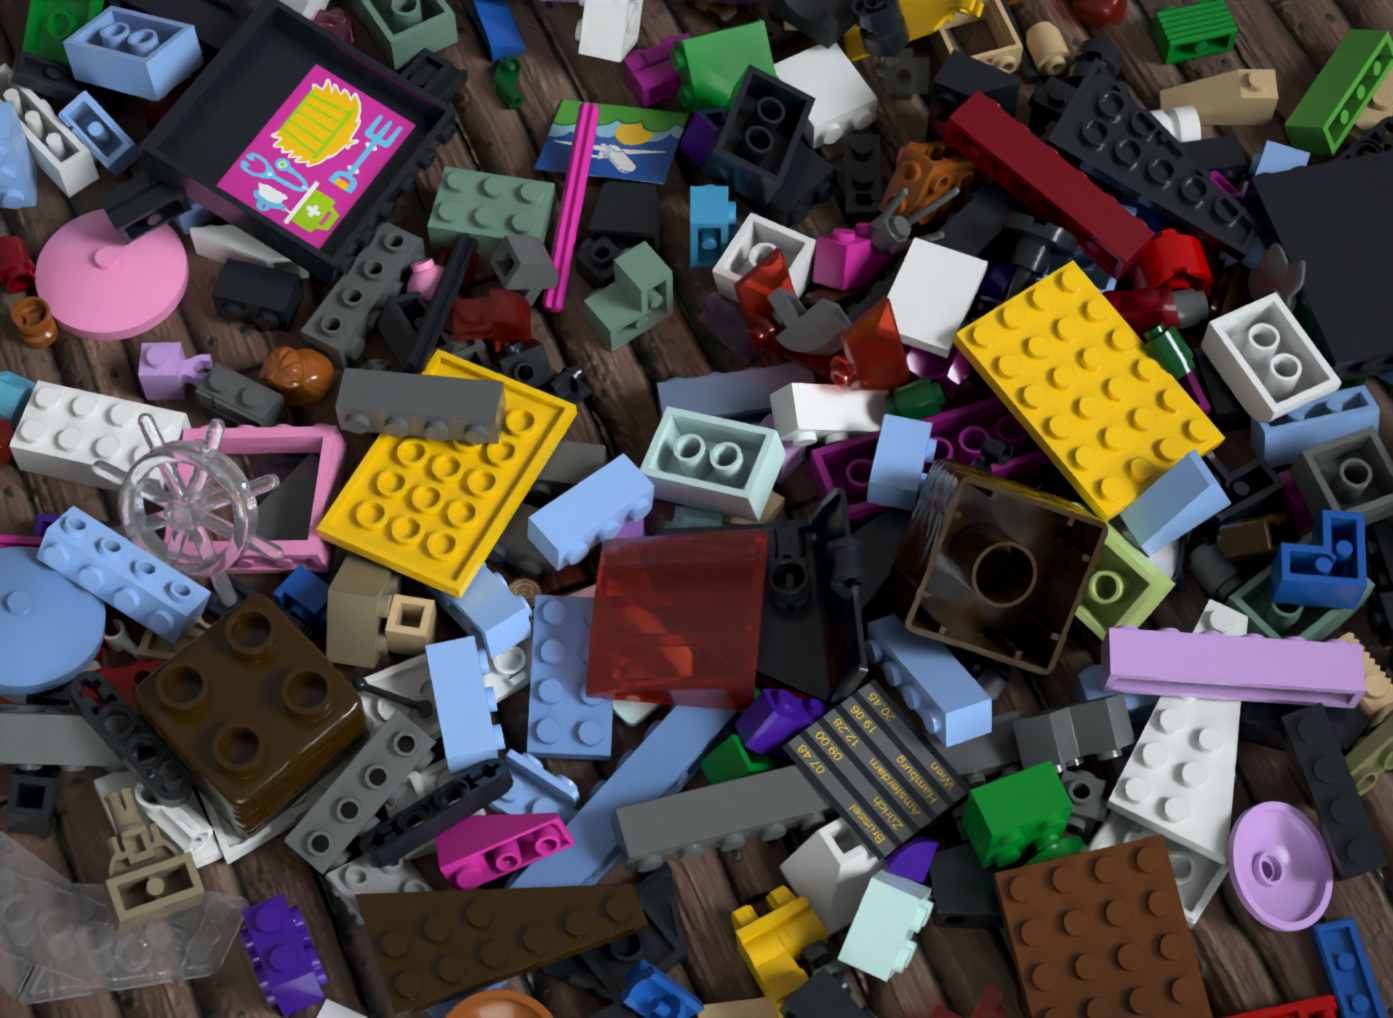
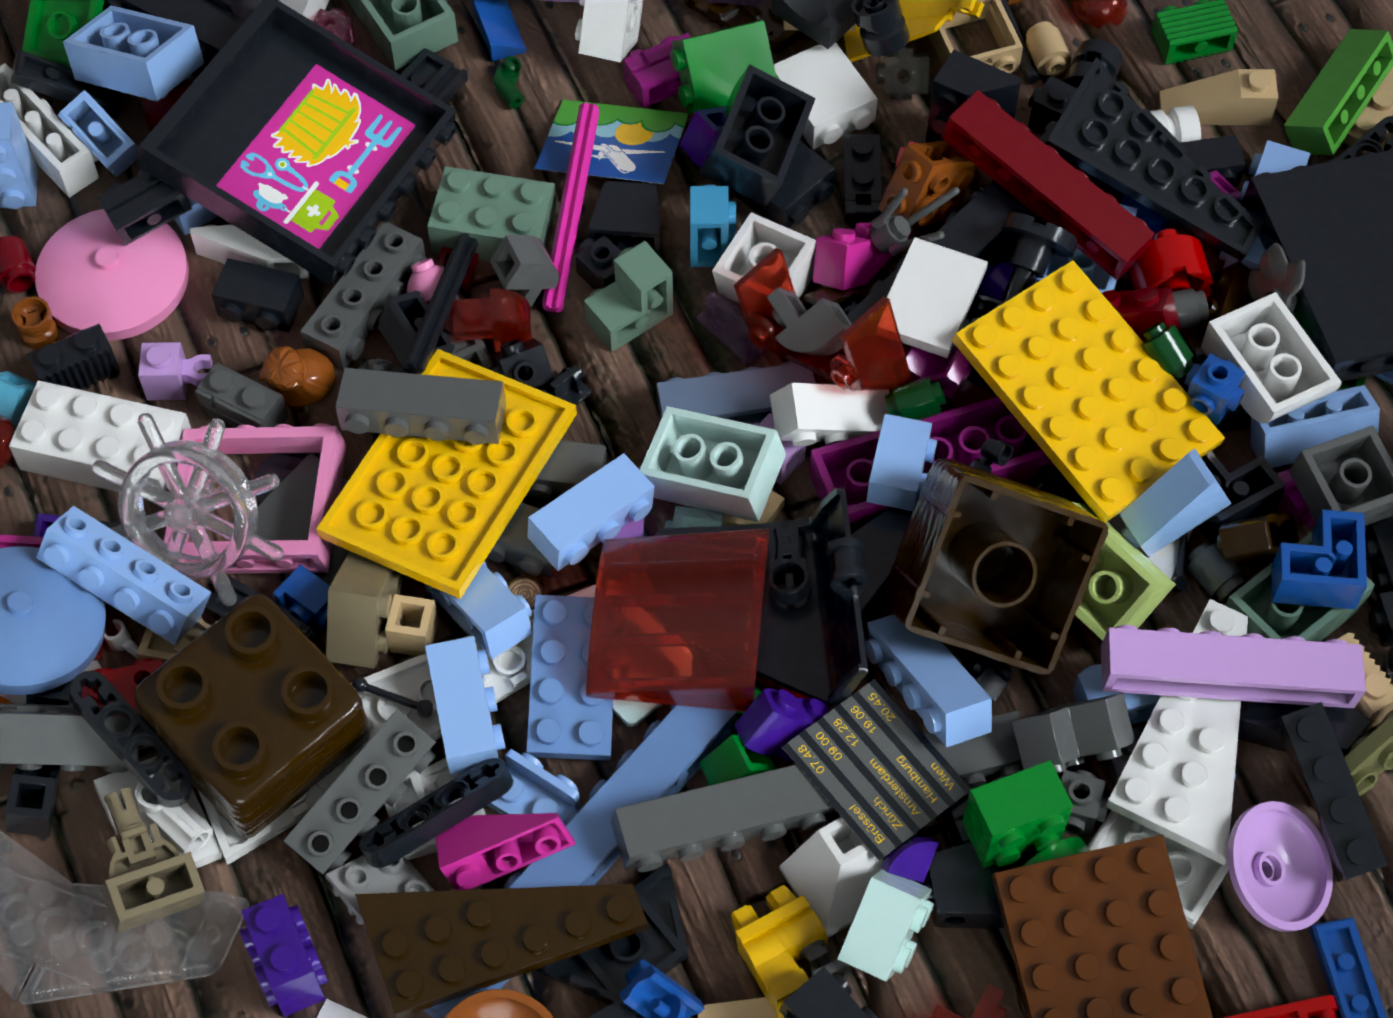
(76, 360): none -> black brick
(1215, 387): none -> blue brick

